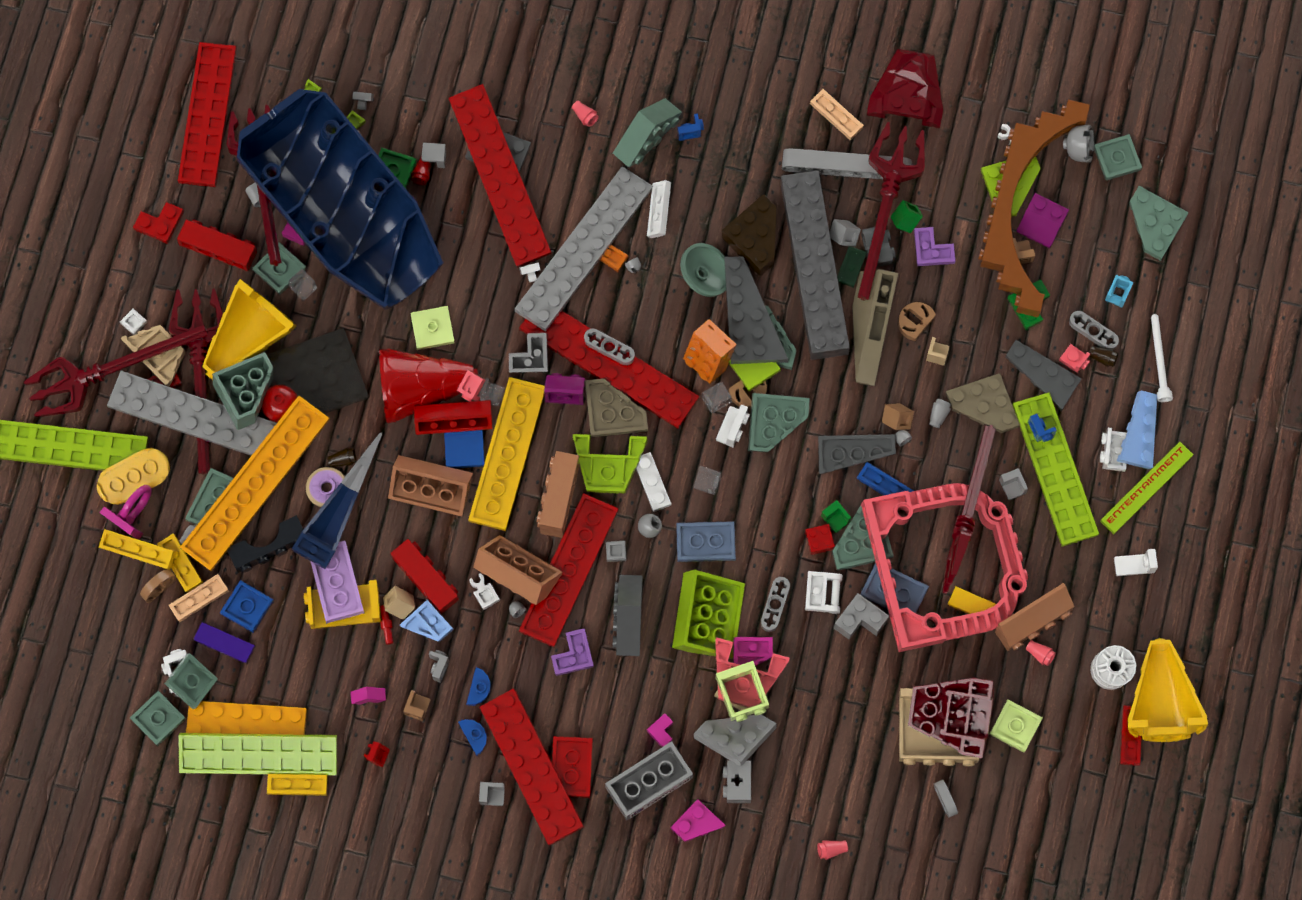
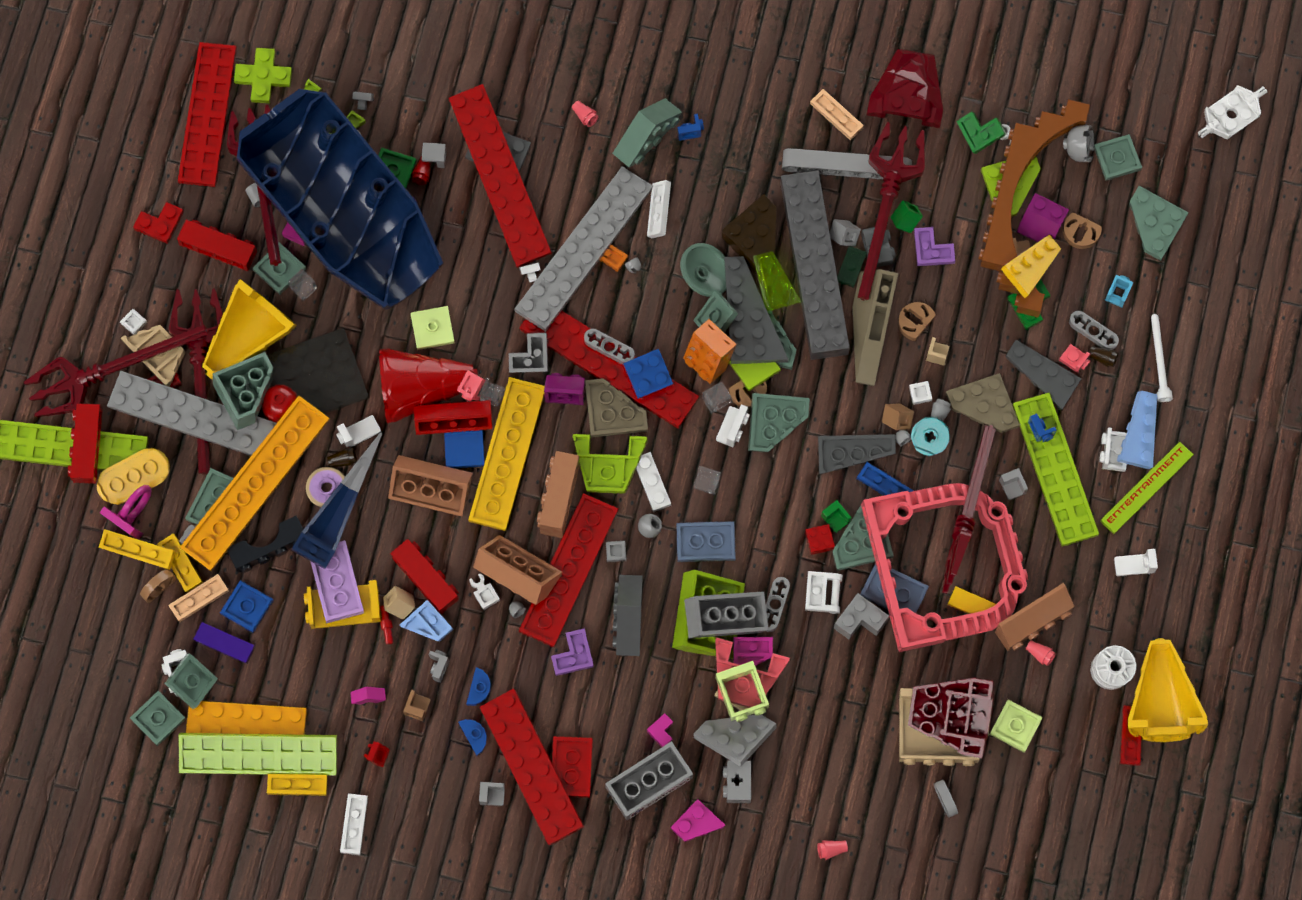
(86, 443): none -> red brick
(263, 75): none -> lime plate
(354, 824): none -> white plate
(358, 432): none -> white bracket
(648, 373): none -> blue plate
(718, 311): none -> sand green plate
(726, 614): none -> light grey brick
(774, 283): none -> clear neon green wing
(920, 392): none -> white tile
(934, 446): none -> plate
(980, 136): none -> green plate
(1031, 265): none -> yellow wing
(1090, 226): none -> medium nougat piece
(1242, 102): none -> white plate

